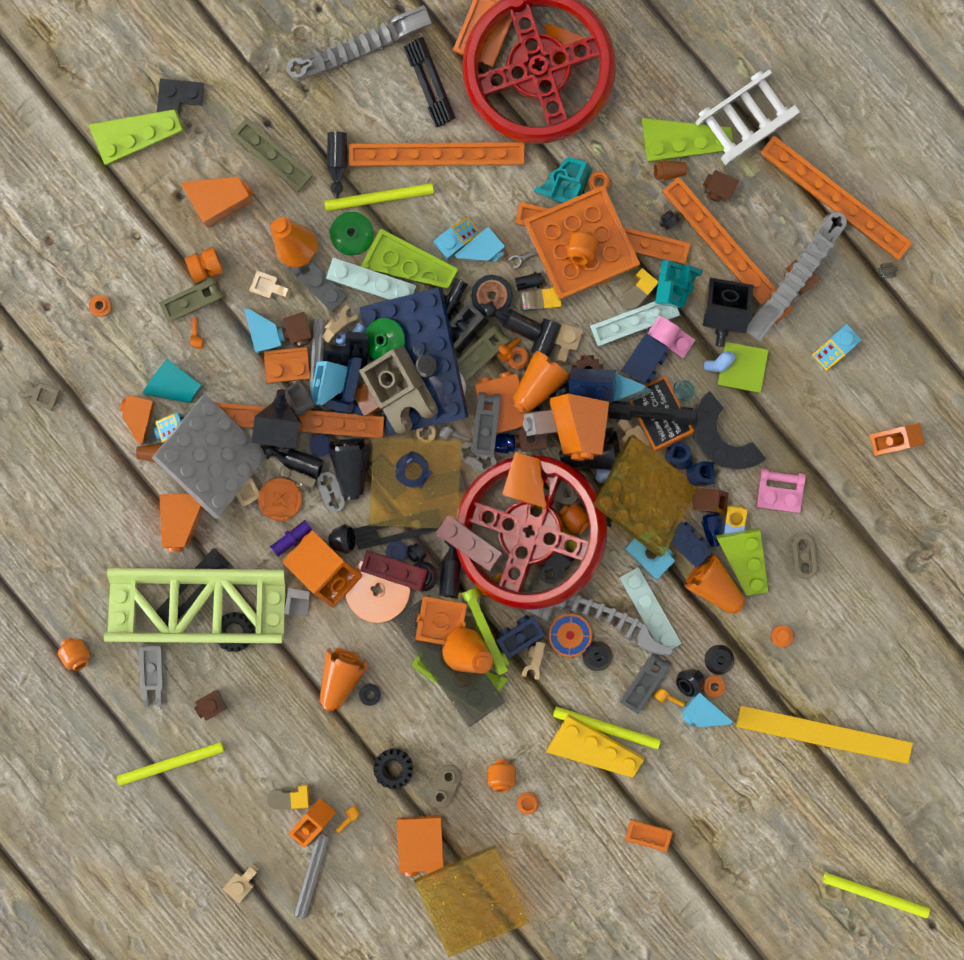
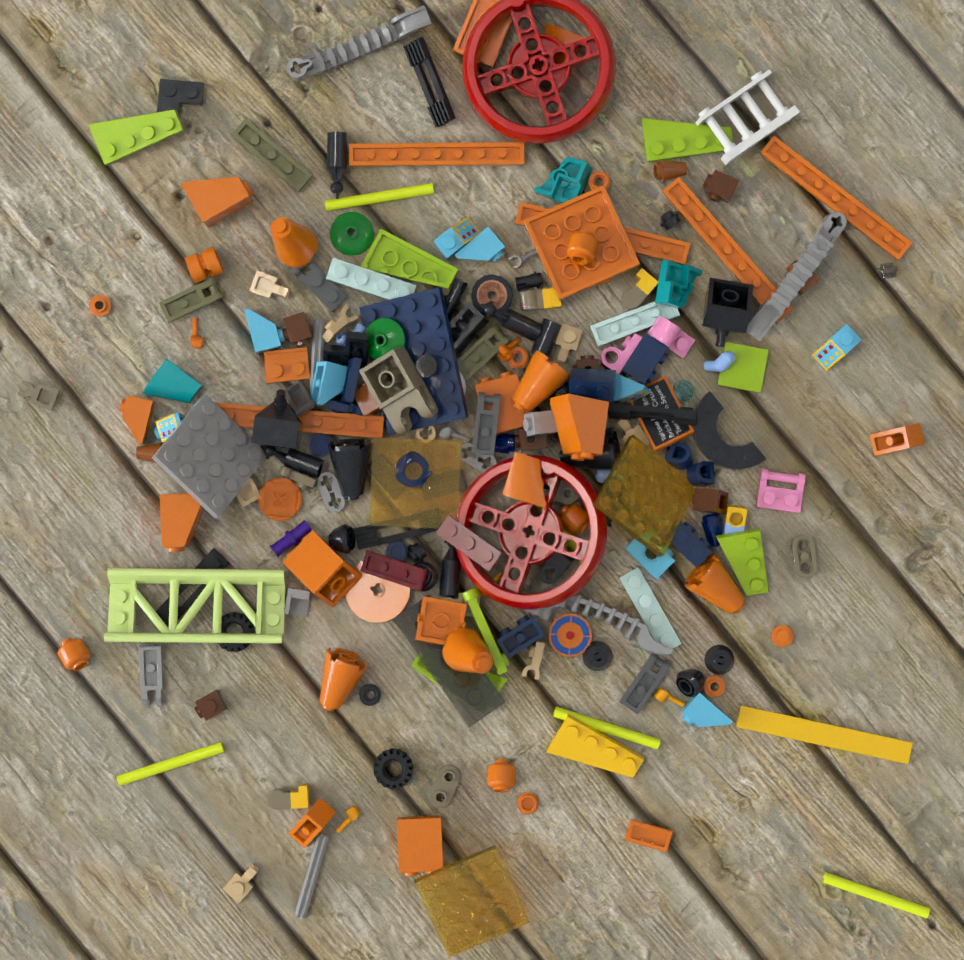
(622, 357): none -> bright pink plate

